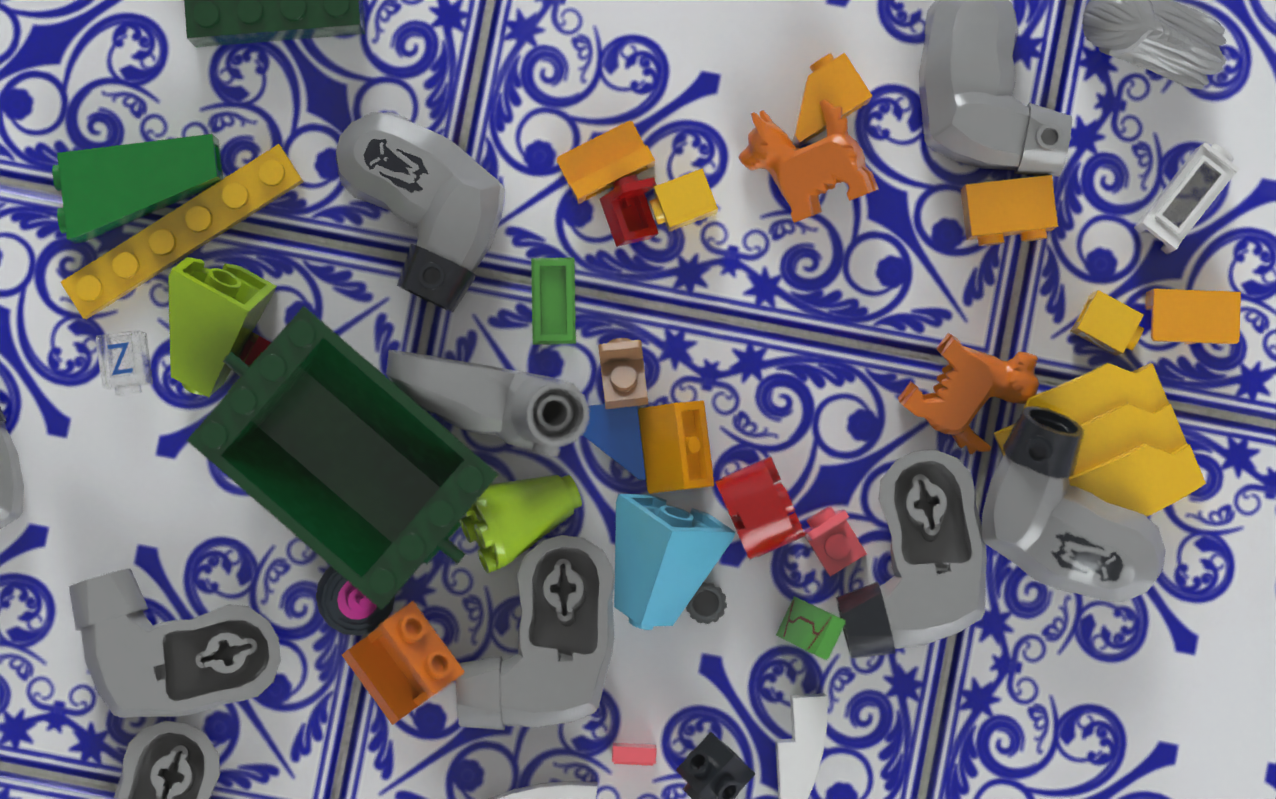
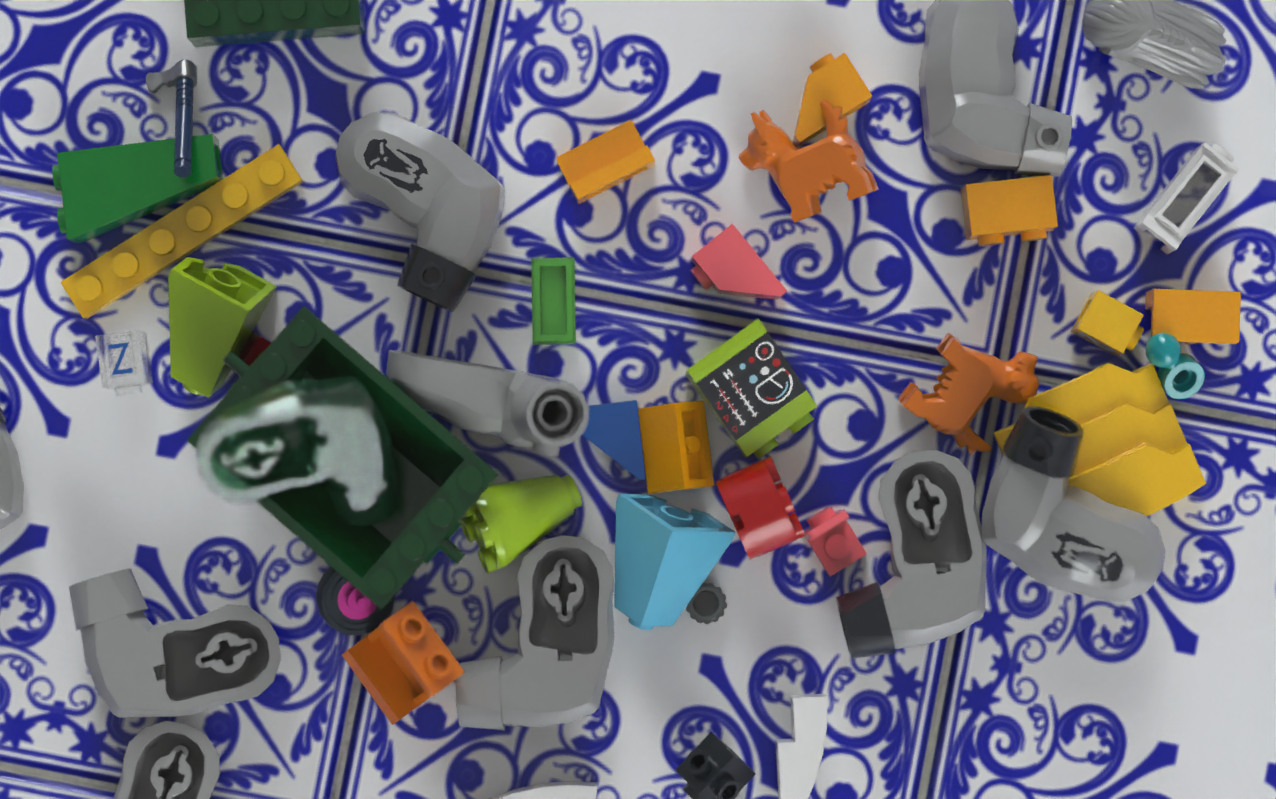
(184, 79): none -> dark blue piece
(300, 437): none -> clear green piece
(623, 373): medium nougat bracket -> none
(629, 211): red bracket -> none
(634, 754): coral tile -> none
(683, 201): yellow brick -> none
(735, 268): none -> coral slope
(752, 390): none -> slope
(811, 628): bright green tile -> none
(1178, 372): none -> teal plate

